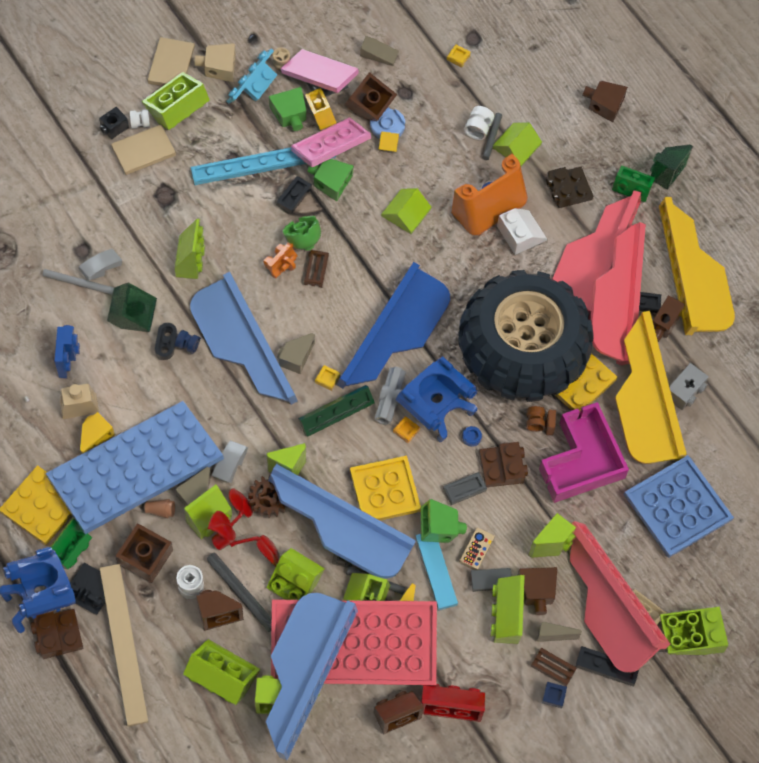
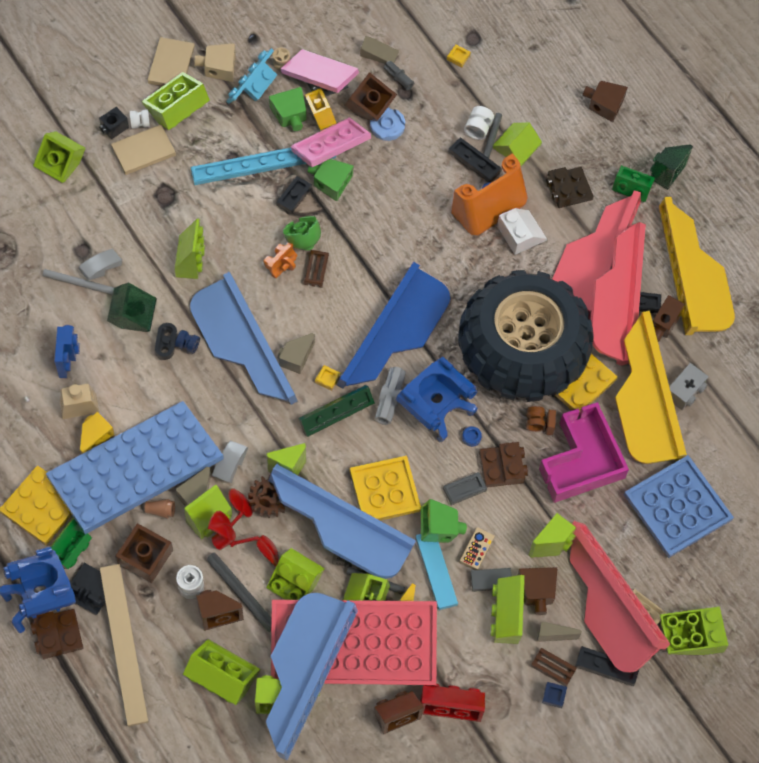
(58, 156): none -> lime slope
(388, 141): yellow tile -> none
(399, 75): none -> dark grey axle
(406, 429): light orange tile -> none
(407, 209): lime slope -> none
(475, 160): none -> black plate

